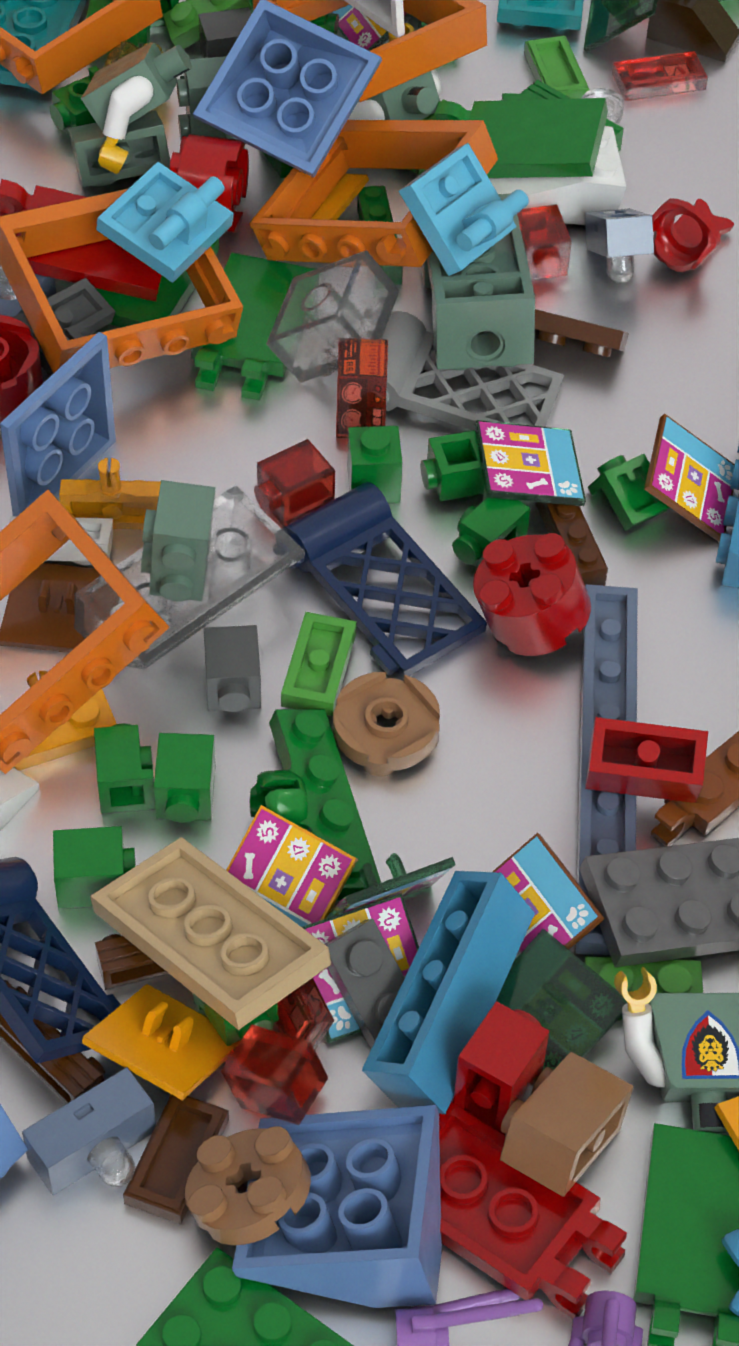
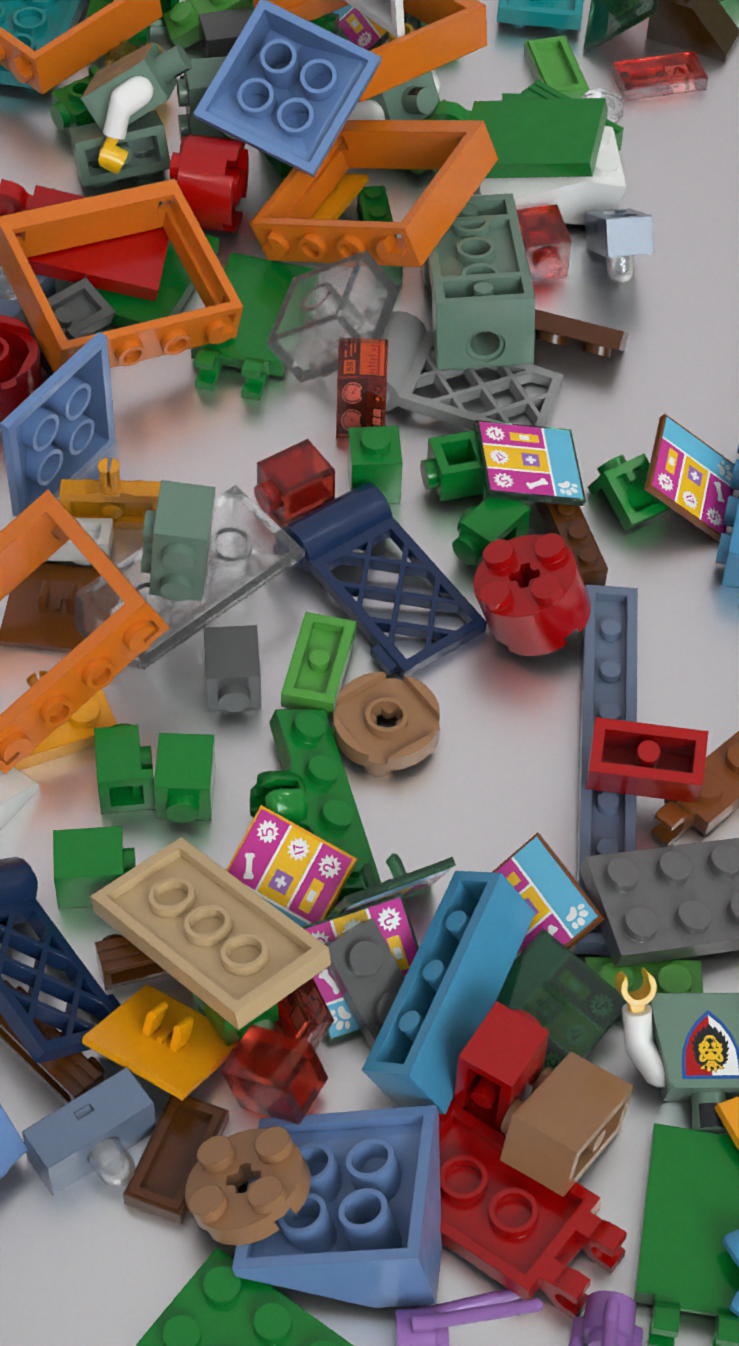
(166, 220): medium azure plate -> none
(460, 208): medium azure plate -> none
(689, 239): red hair -> none

